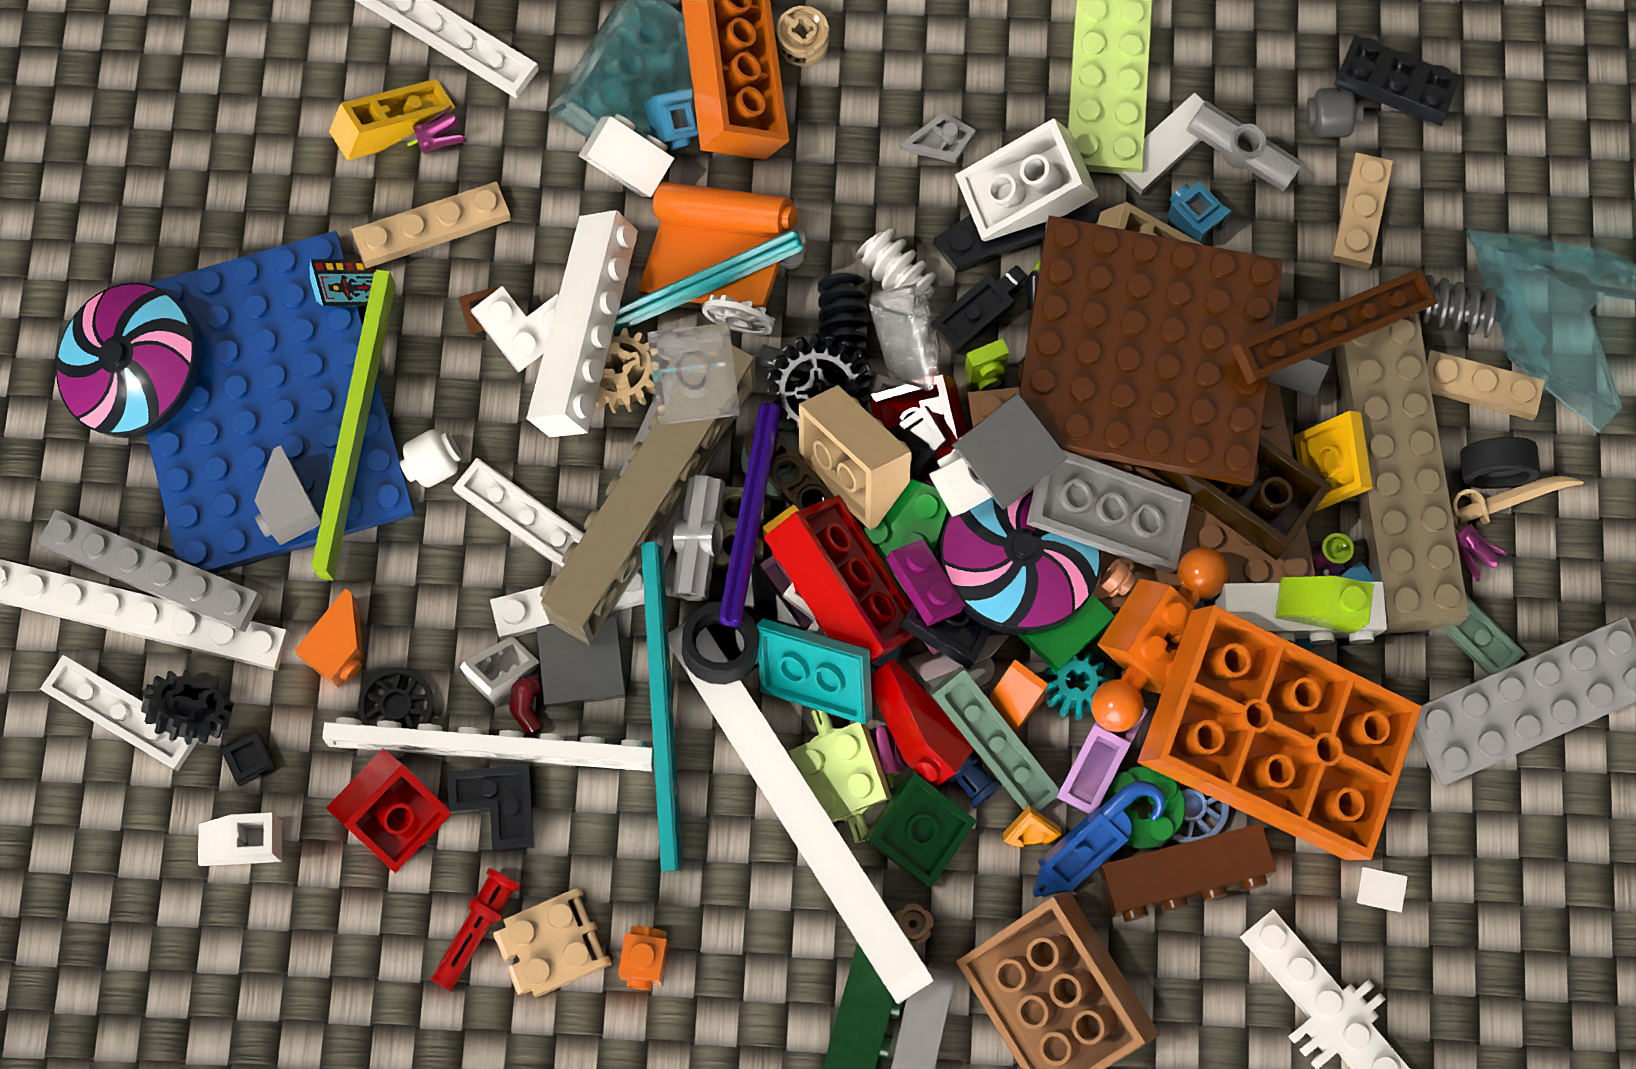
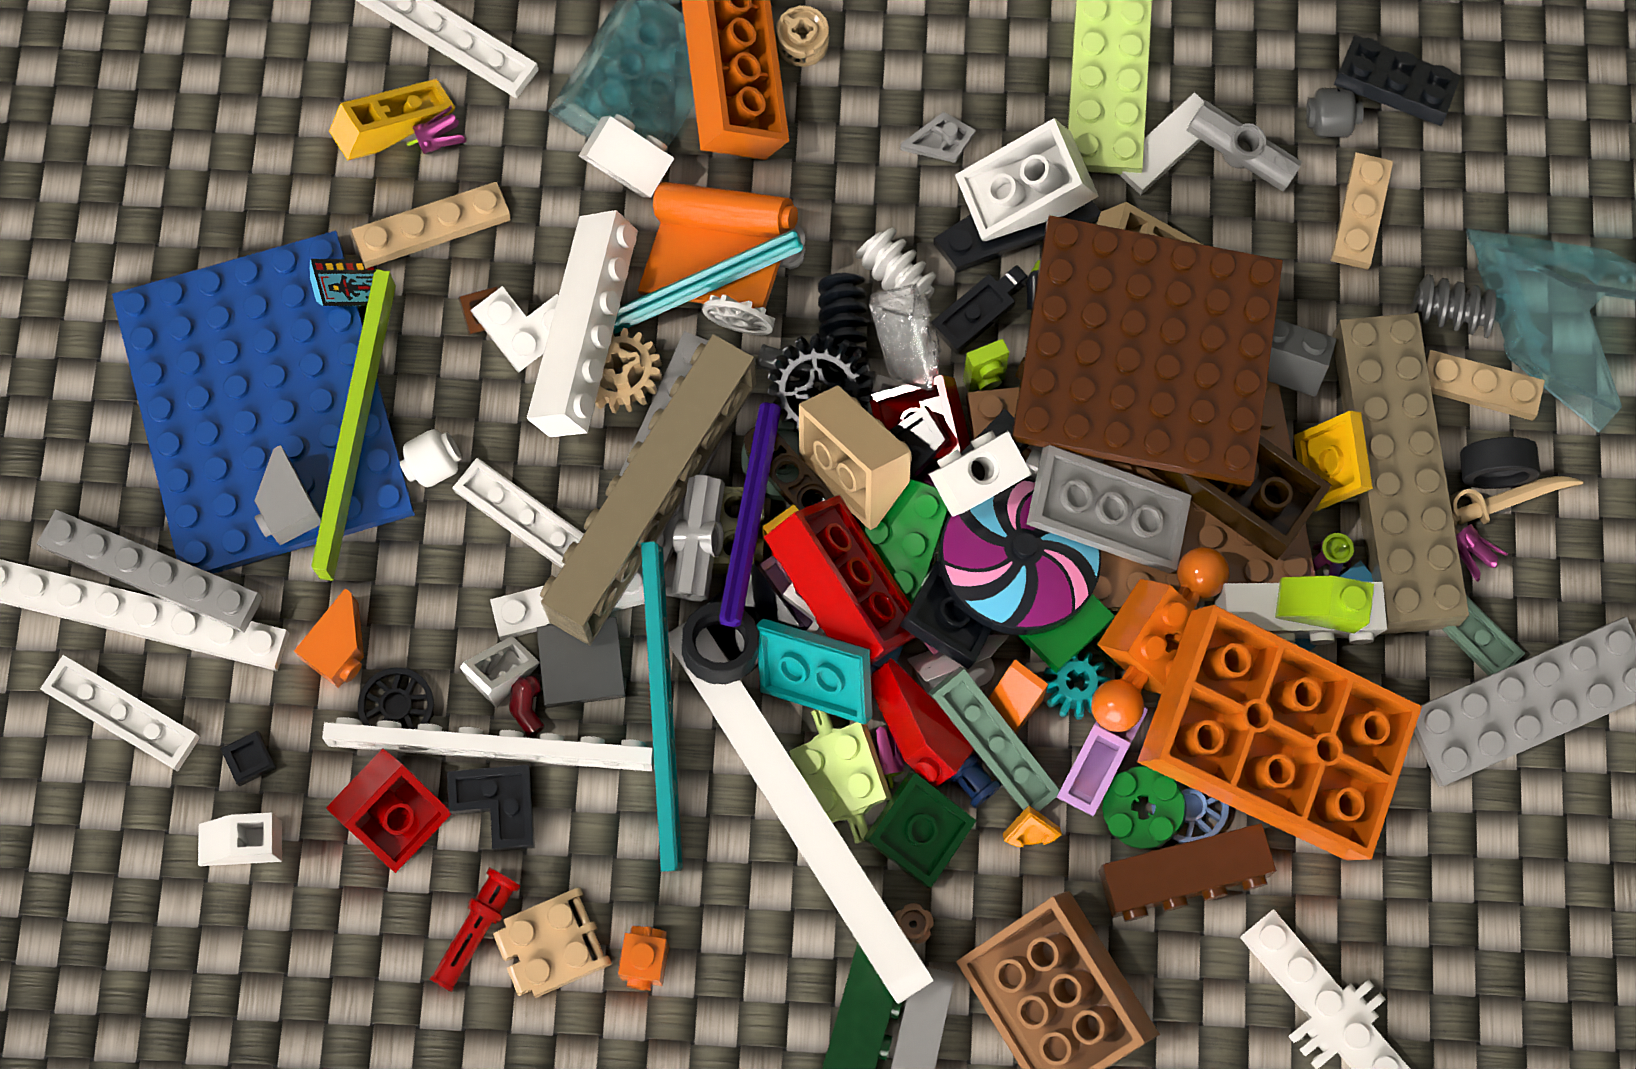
(128, 360): dish -> none
(187, 707): black gear -> none
(672, 118): dark azure window -> none
(693, 373): clear slope -> none
(925, 582): magenta plate -> none
(1009, 451): dark grey tile -> none
(1093, 840): blue plate -> none
(1118, 578): nougat plate -> none
(1197, 211): dark azure window -> none
(1333, 326): reddish brown plate -> none
(1382, 889): white sticker -> none

